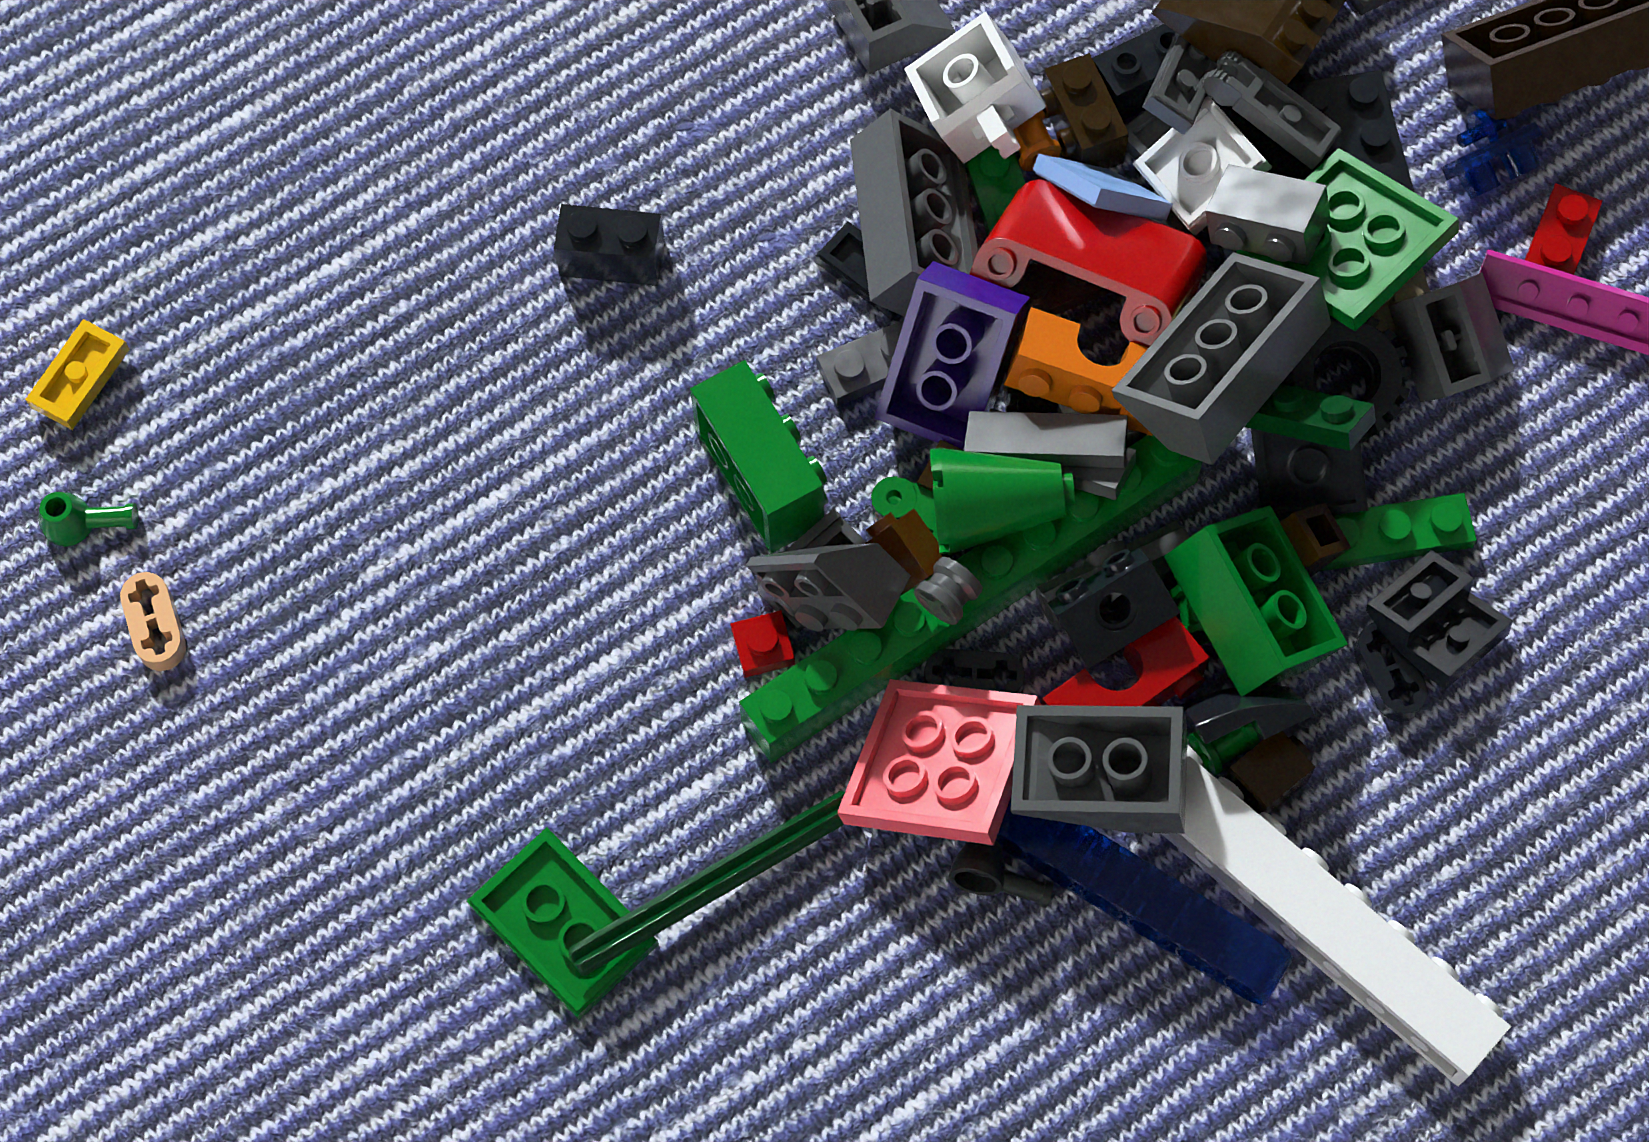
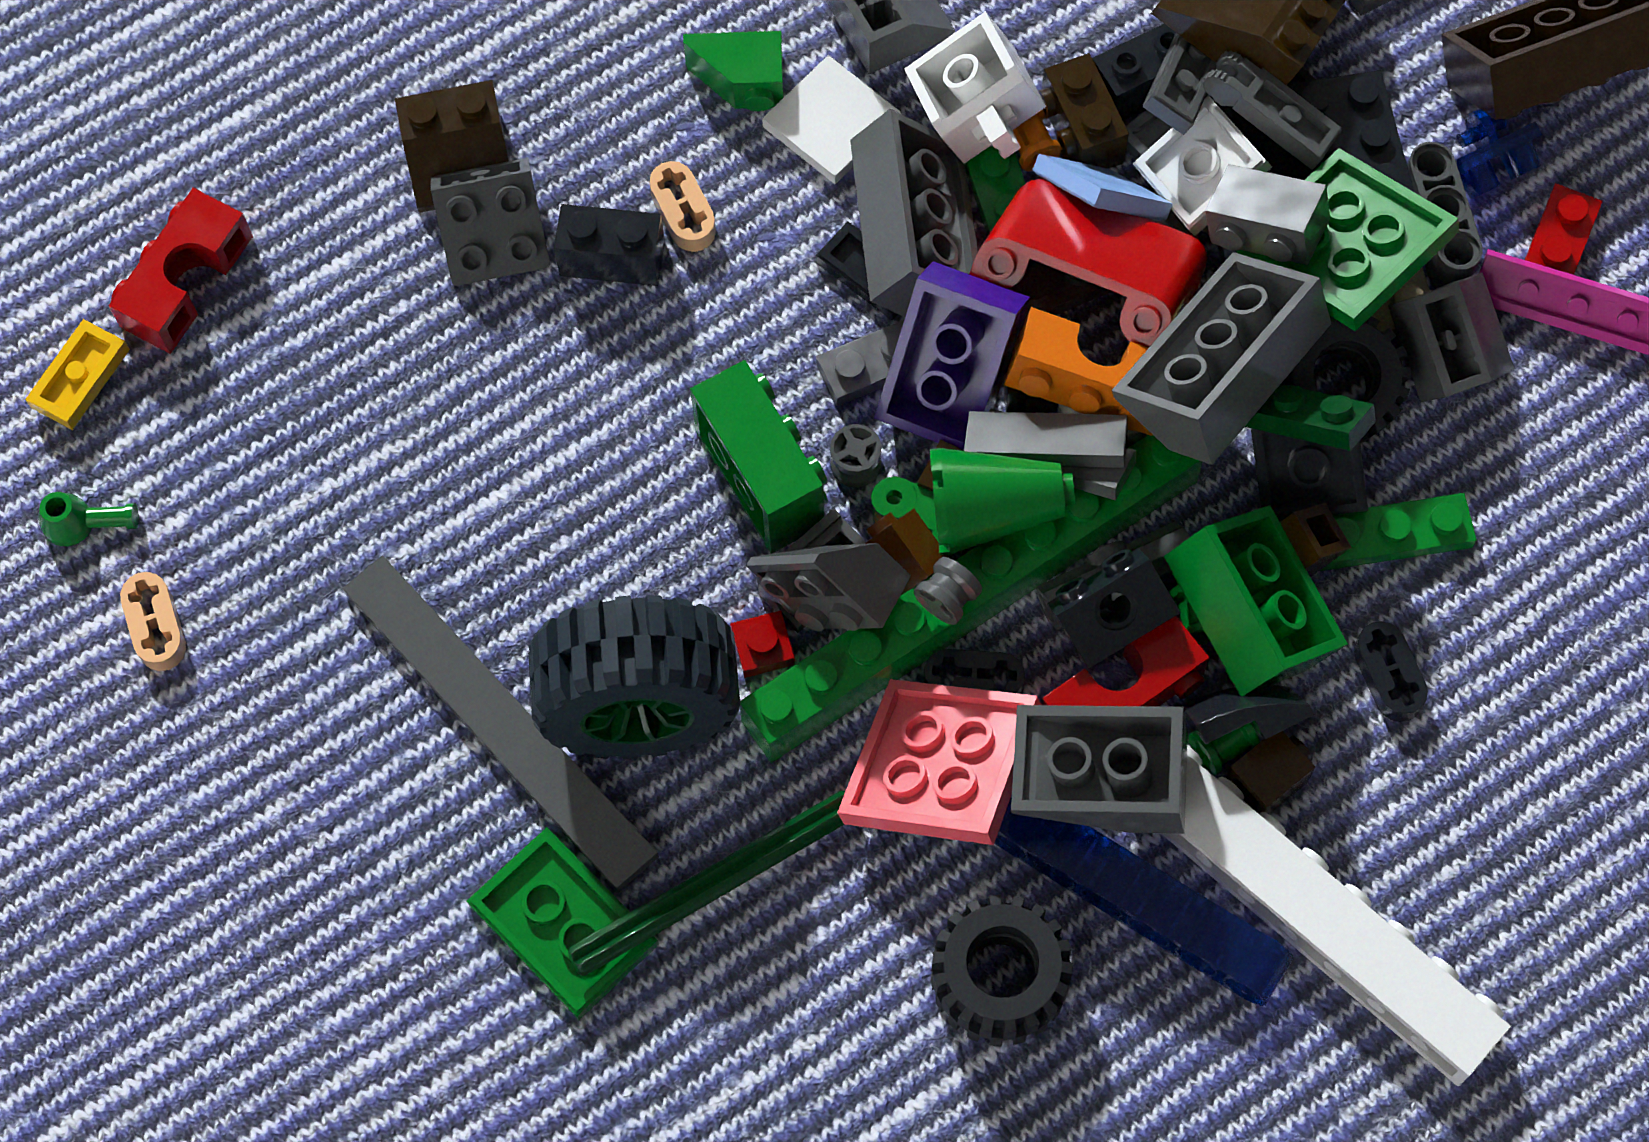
(196, 234): none -> red arch
(449, 134): none -> dark brown slope
(489, 221): none -> dark grey bracket
(501, 724): none -> dark grey tile
(633, 677): none -> black wheel
(673, 210): none -> light nougat beam
(739, 66): none -> green slope
(823, 117): none -> white tile
(854, 443): none -> dark grey wheel
(981, 871): pearl dark grey bar -> none
(1010, 926): none -> black tyre
(1437, 619): black slope -> none
(1449, 194): none -> dark grey beam

